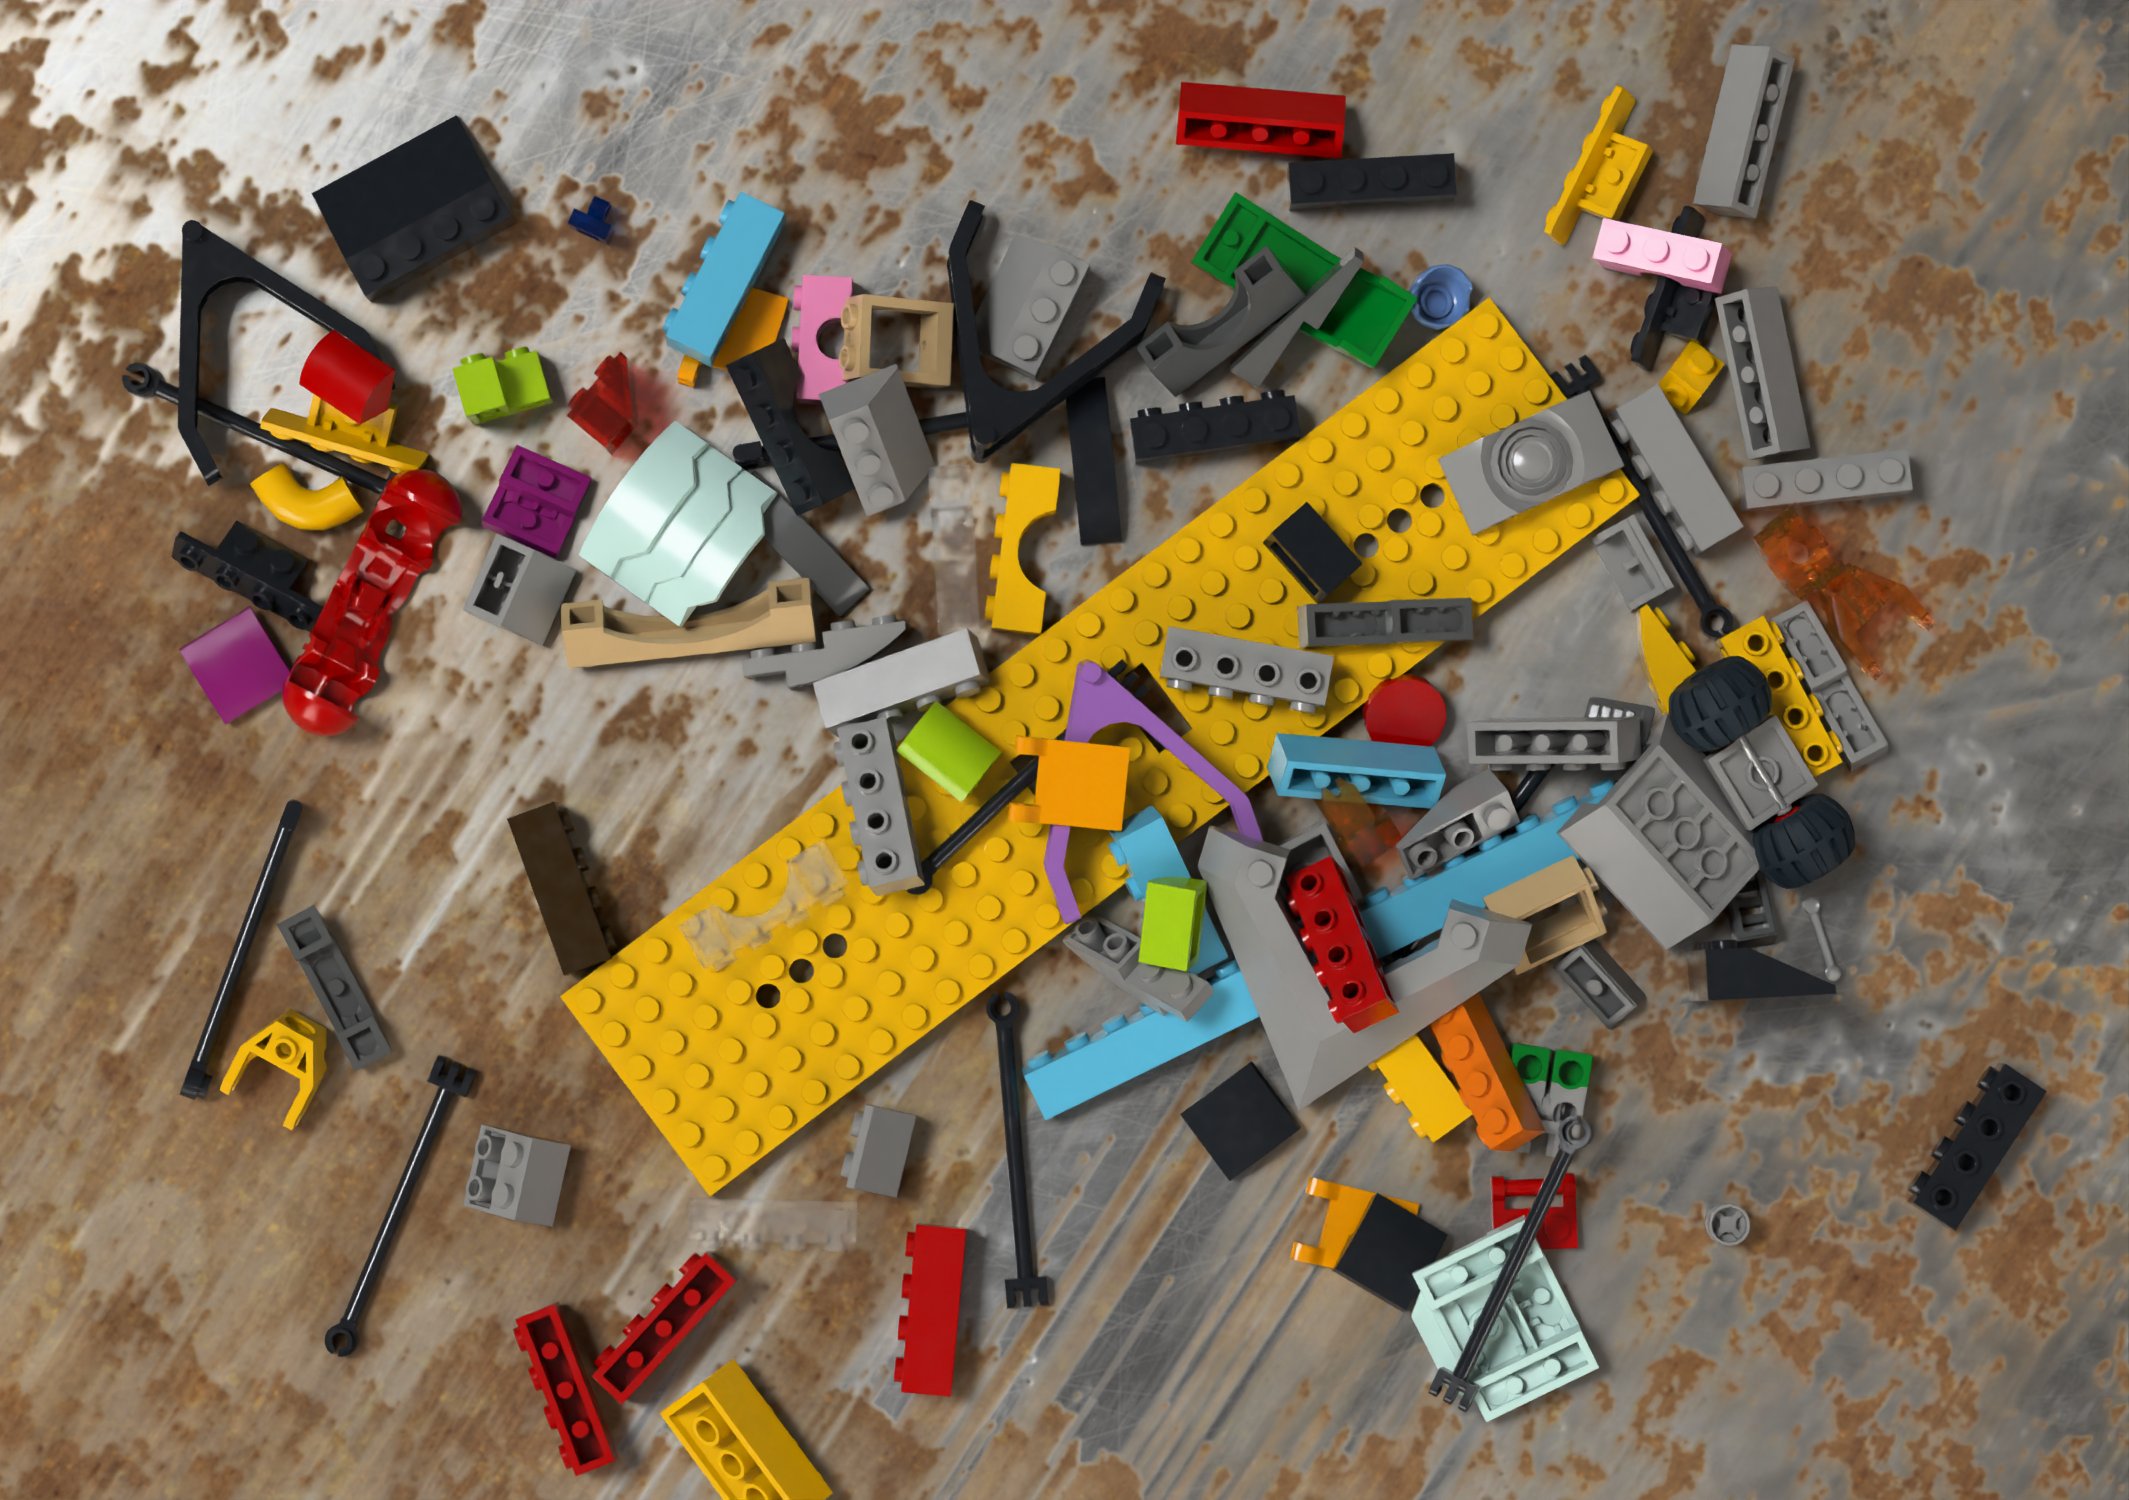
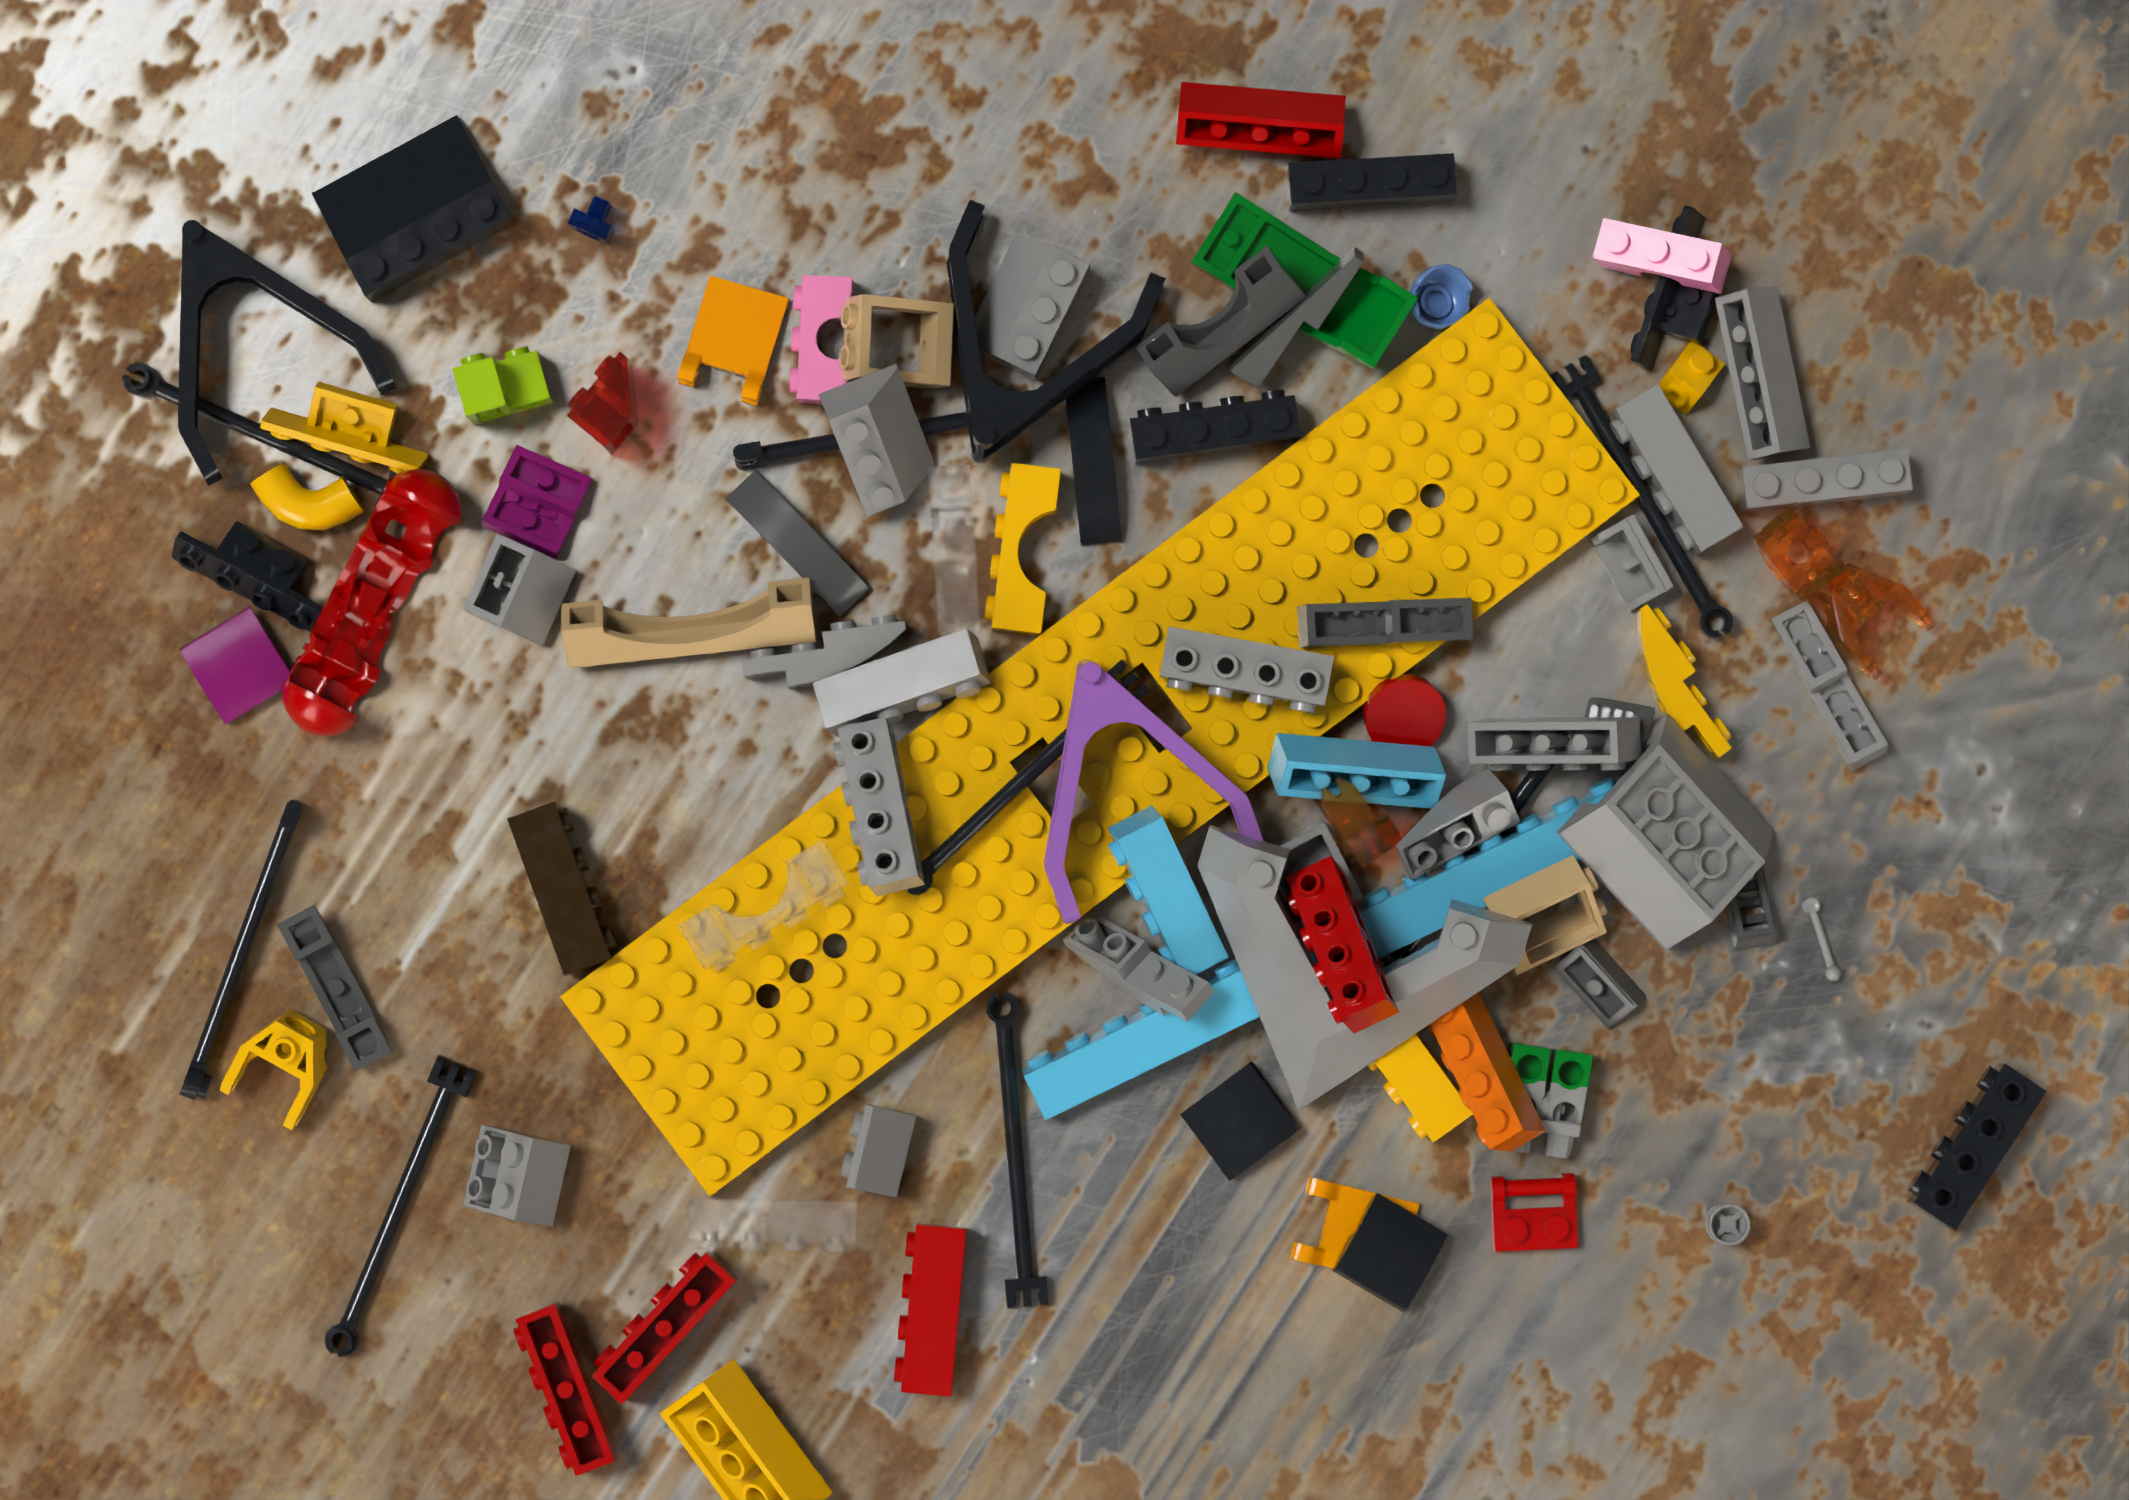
(348, 378): red brick -> none
(678, 524): light aqua slope -> none
(724, 279): medium azure brick -> none
(767, 389): black arch -> none
(949, 751): lime brick -> none
(1074, 784): light orange flag -> none
(1173, 922): lime brick -> none
(1312, 553): black brick -> none
(1459, 1377): black hinge -> none
(1530, 462): light grey slope -> none
(1534, 1338): light aqua slope -> none
(1604, 171): yellow bracket -> none
(1727, 972): black slope -> none
(1742, 131): light grey brick -> none
(1761, 772): black plate -> none
(1796, 711): yellow brick -> none

